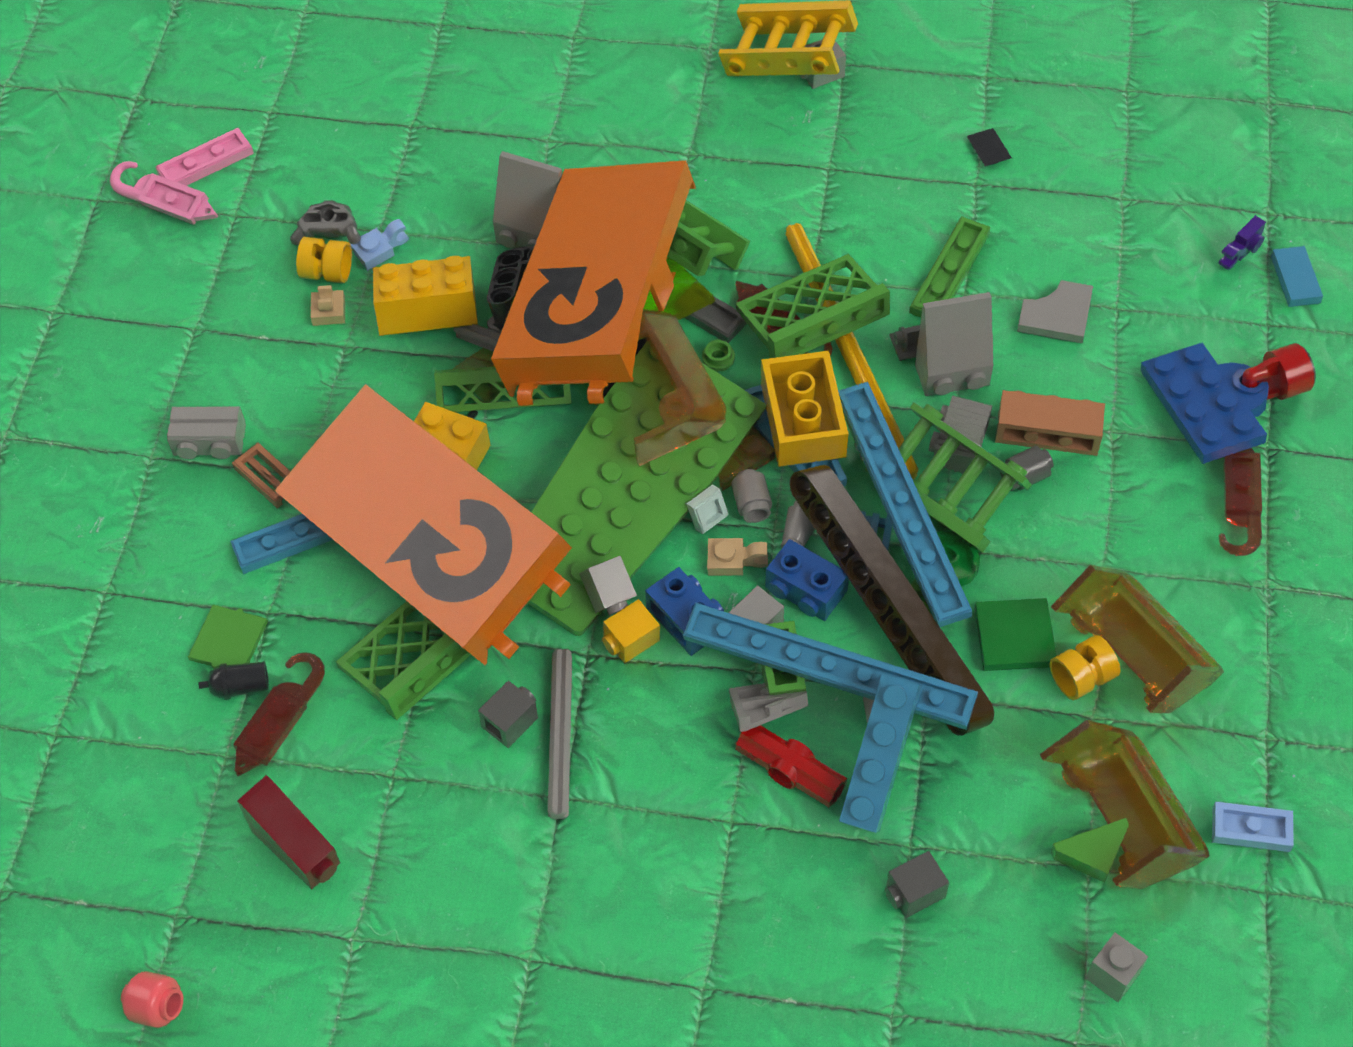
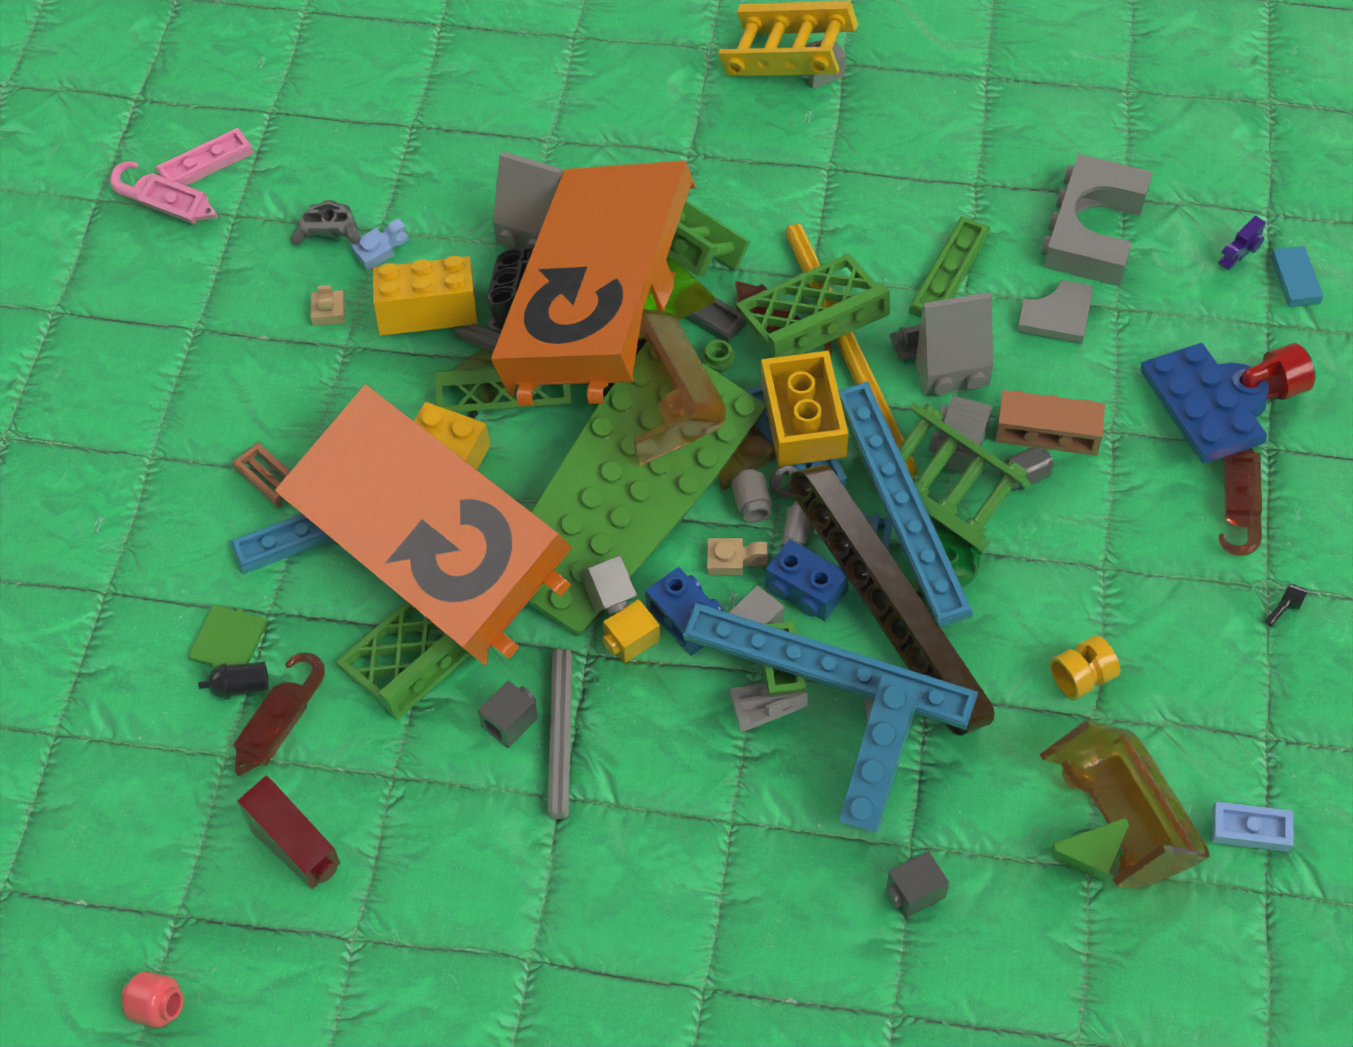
(206, 431): light grey brick -> none
(326, 260): yellow wheel -> none
(707, 509): light aqua tile -> none
(775, 479): none -> dark grey bush
(791, 764): red piece -> none
(989, 147): black piece -> none
(1015, 634): green tile -> none
(1090, 185): none -> light grey arch
(1116, 967): light grey brick -> none
(1141, 634): clear orange windscreen -> none
(1293, 596): none -> black hand

